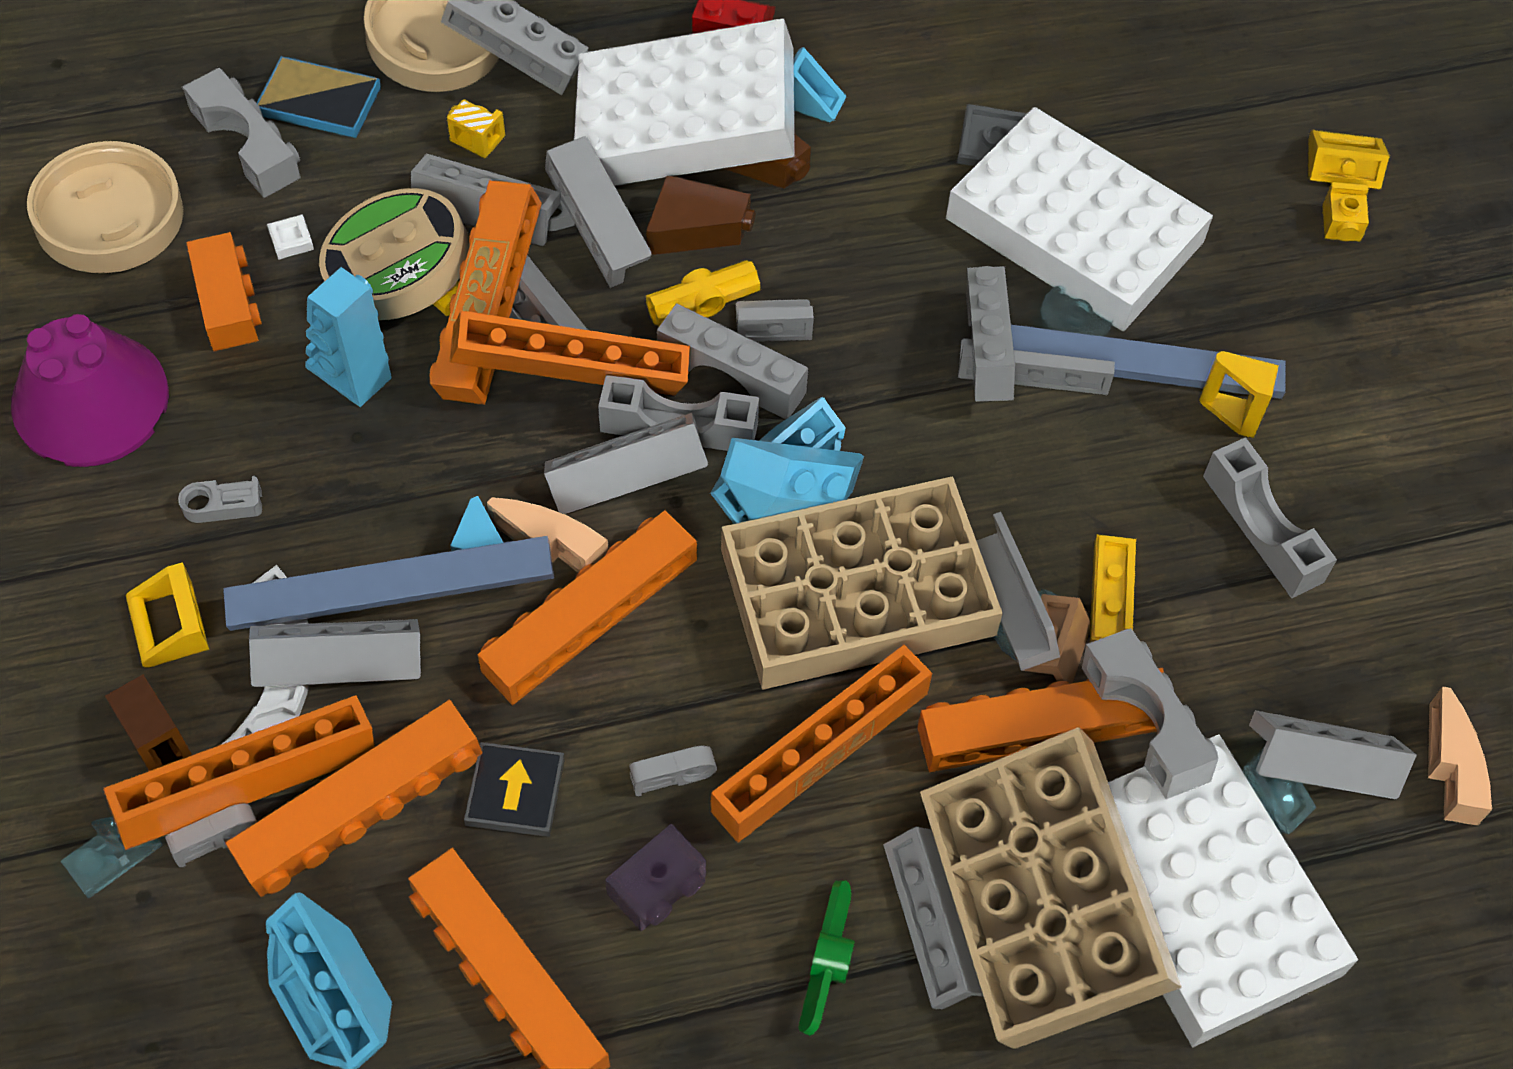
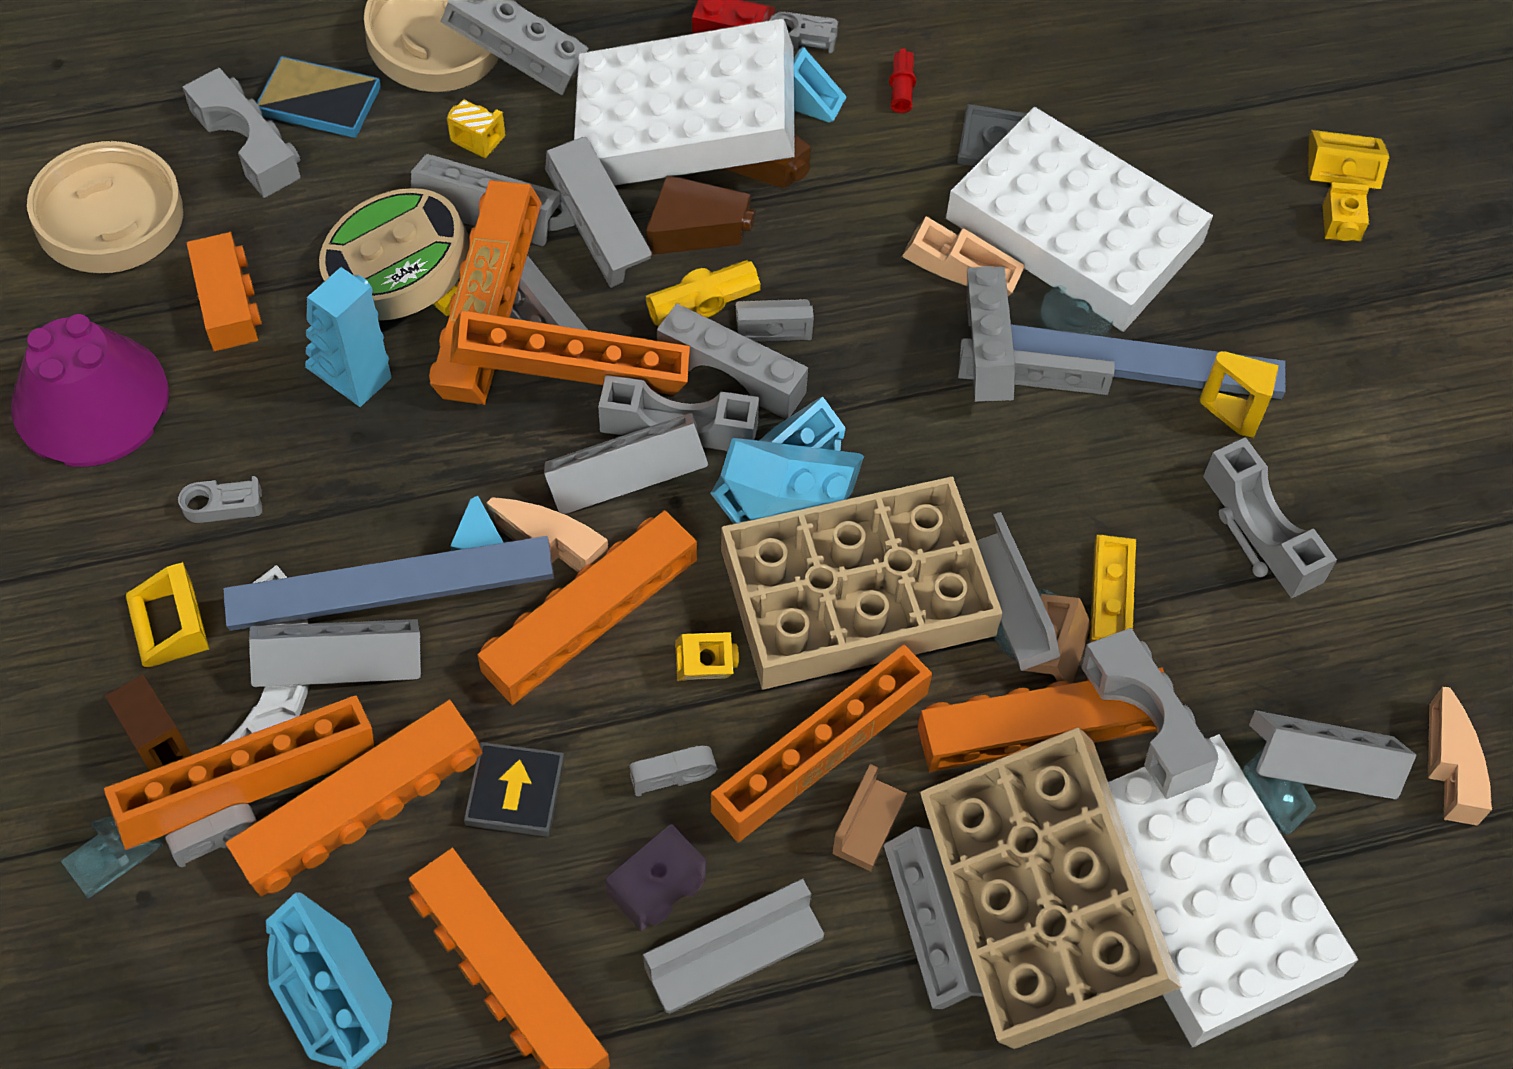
(290, 236): white tile -> none
(718, 645): none -> yellow brick
(733, 947): none -> light grey panel
(810, 30): none -> light grey piece
(830, 958): green piece -> none
(868, 821): none -> medium nougat panel
(902, 81): none -> red axle
(951, 254): none -> light nougat slope
(1259, 568): none -> light grey hinge

